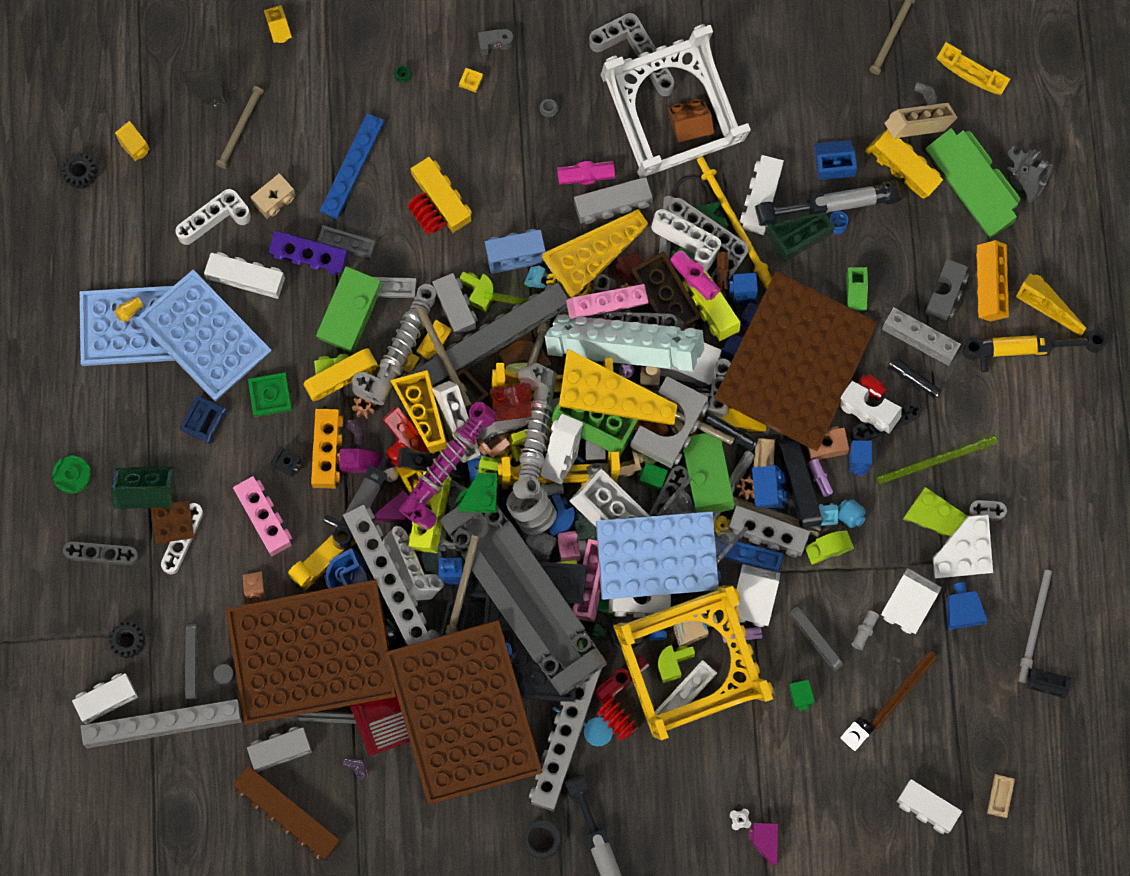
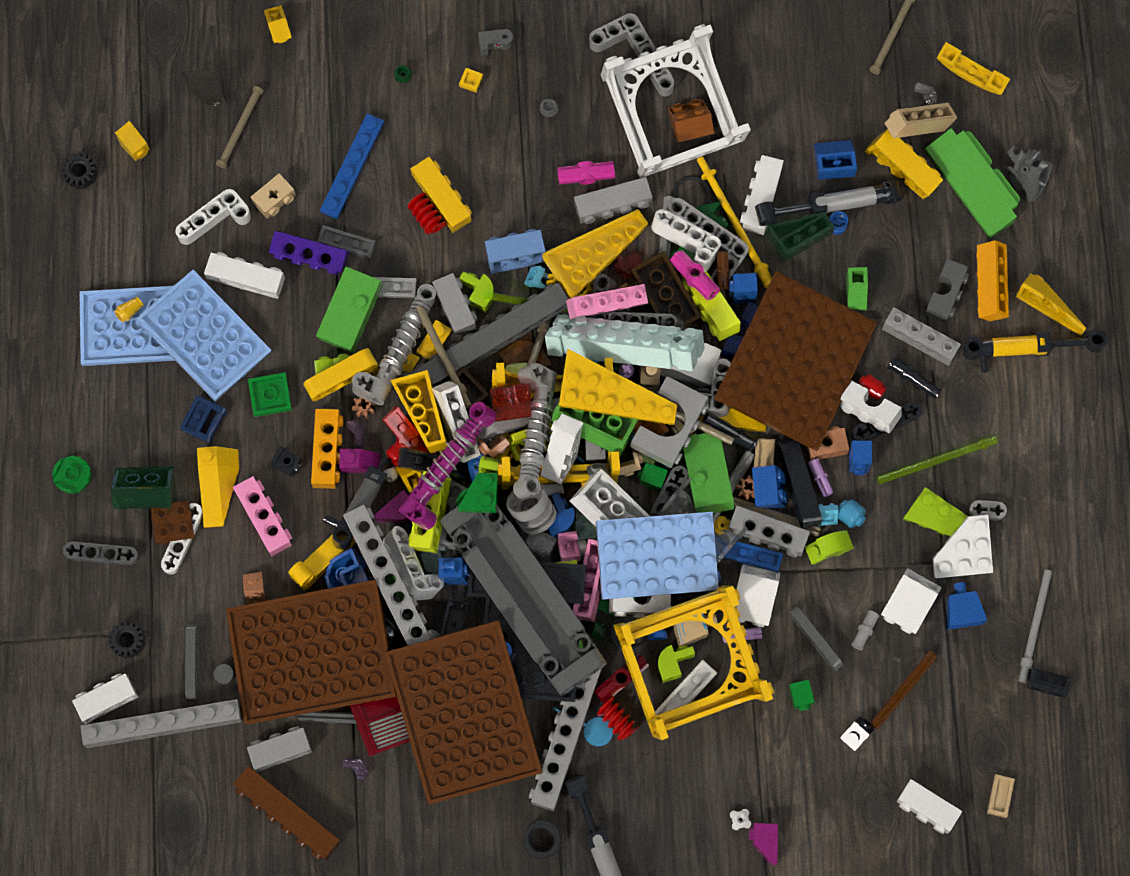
(217, 477): none -> yellow wedge
(452, 627): dark tan bar -> none

